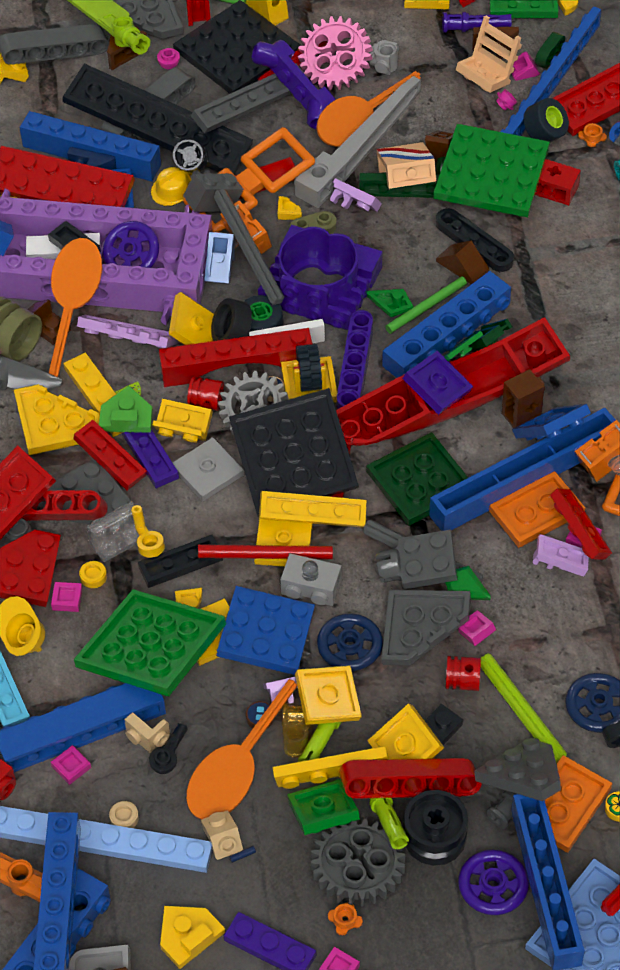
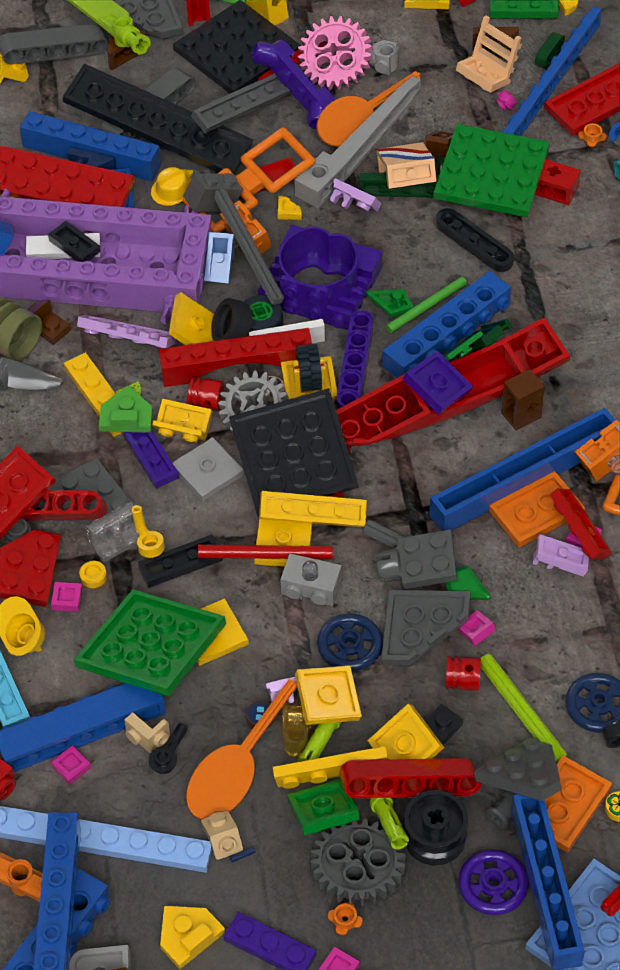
(50, 419): yellow plate -> none
(73, 284): orange piece -> none
(110, 455): red plate -> none
(122, 231): dark purple plate -> none
(124, 814): tan tile -> none
(168, 58): dark pink plate -> none
(189, 597): yellow tile -> none
(190, 156): wheel -> none
(265, 630): blue plate -> none
(321, 219): olive plate -> none
(414, 475): dark green plate -> none
(464, 261): reddish brown slope -> none
(465, 21): dark purple pin -> none
(525, 67): dark pink slope -> none
(546, 120): black wheel -> none
(551, 422): blue plate -> none

